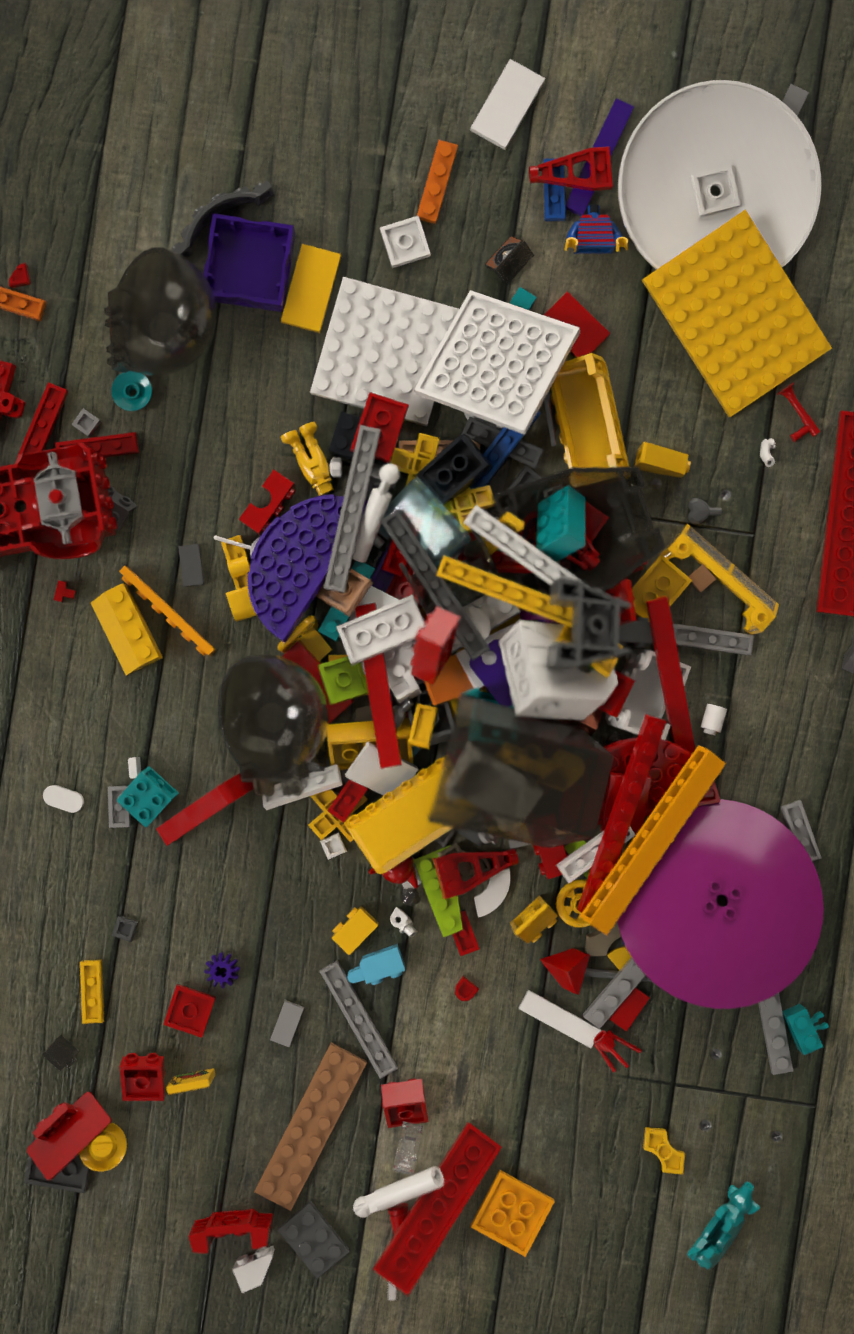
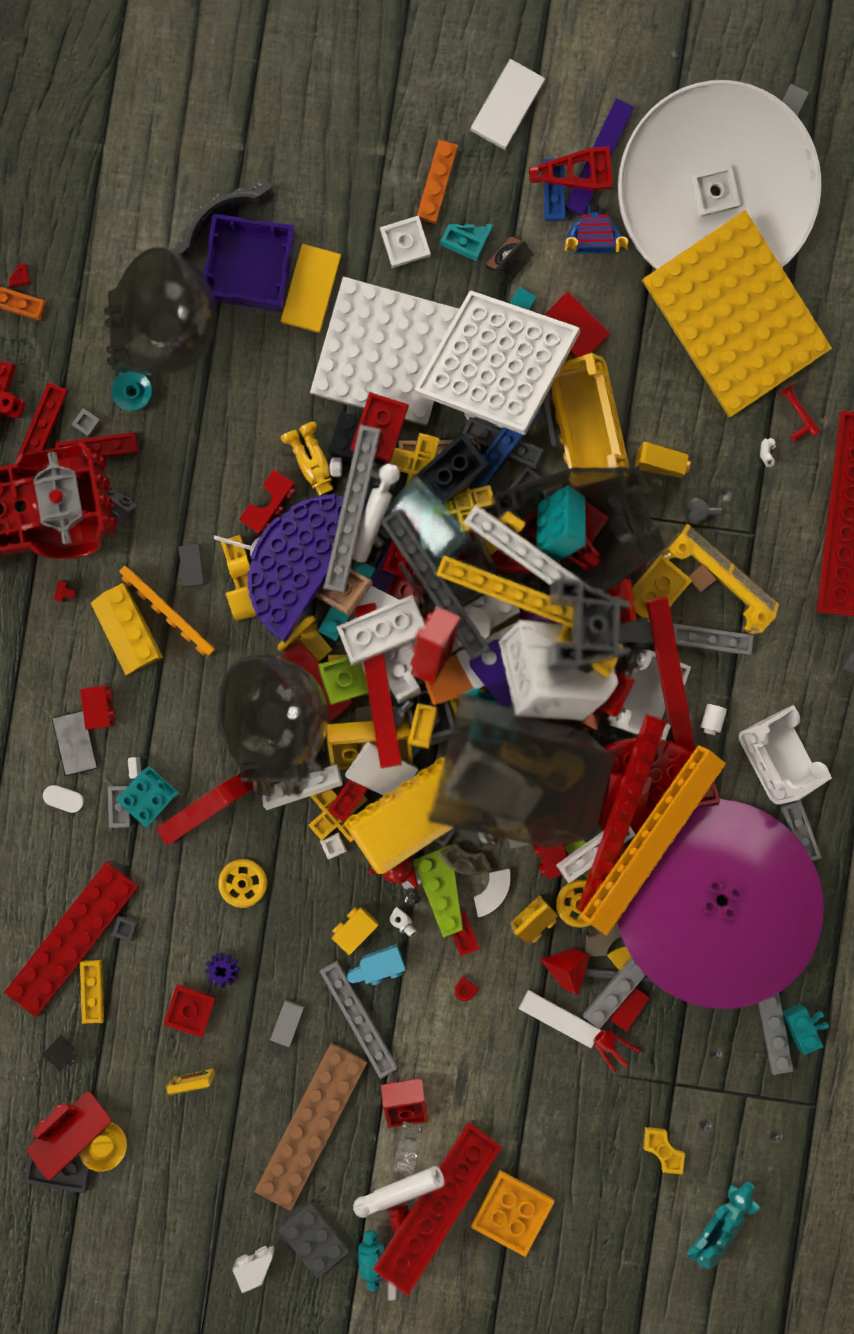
(71, 939): none -> red plate
(74, 743): none -> flat silver piece
(97, 707): none -> red brick
(142, 1077): red plate -> none
(231, 1222): red plate -> none
(233, 869): none -> yellow plate
(368, 1255): none -> teal piece
(449, 875): red plate -> none
(466, 239): none -> teal wing
(781, 757): none -> white windscreen

